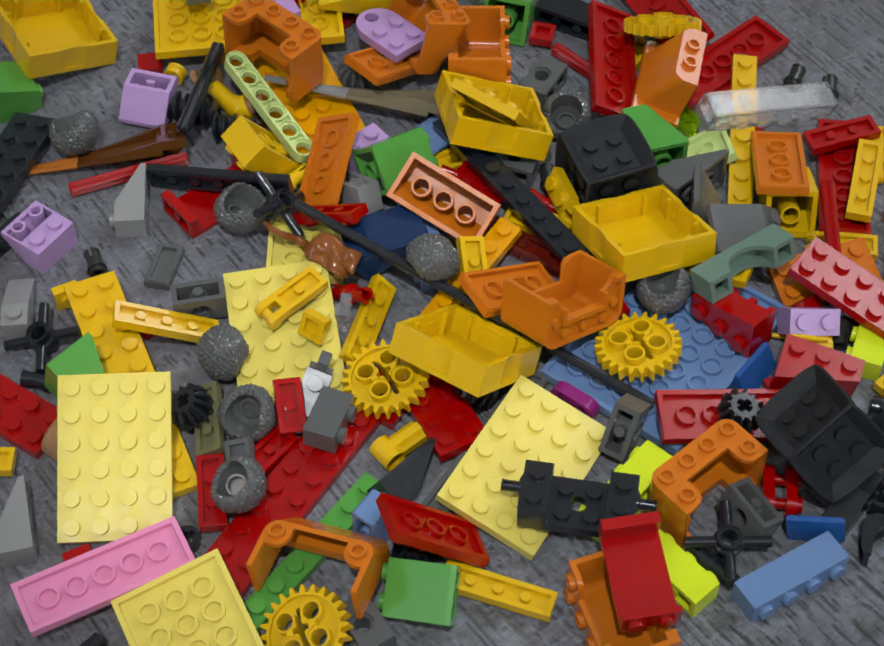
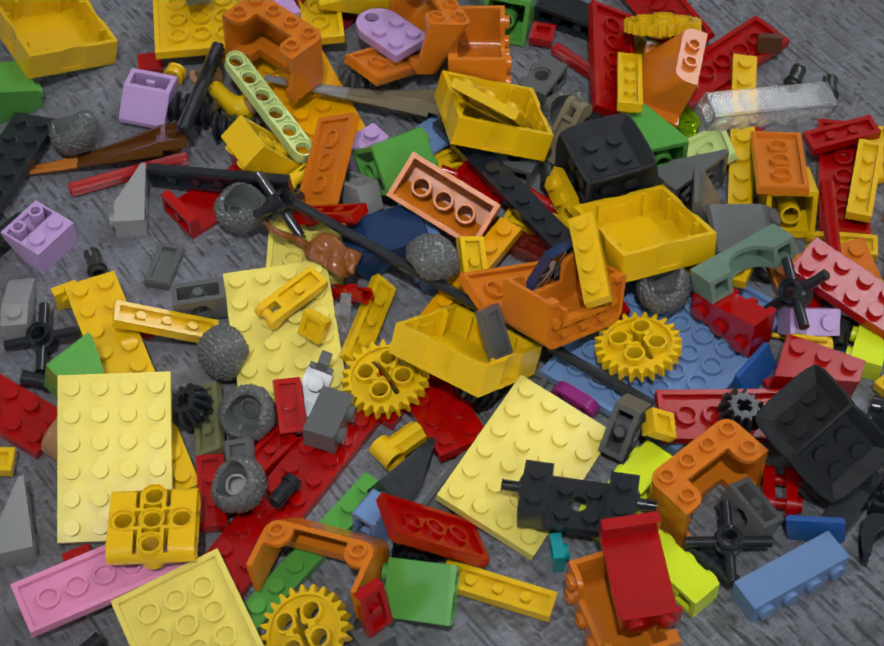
(154, 521): none -> yellow connector
(281, 494): none -> black pin
(373, 607): none -> red plate
(493, 331): none -> dark grey tile
(549, 265): none -> tile
(558, 552): none -> teal plate
(565, 121): none -> dark tan plate
(590, 260): none -> yellow plate
(629, 83): none -> yellow plate
(659, 425): none -> yellow tile
(769, 43): none -> reddish brown slope
(797, 292): none -> black bar

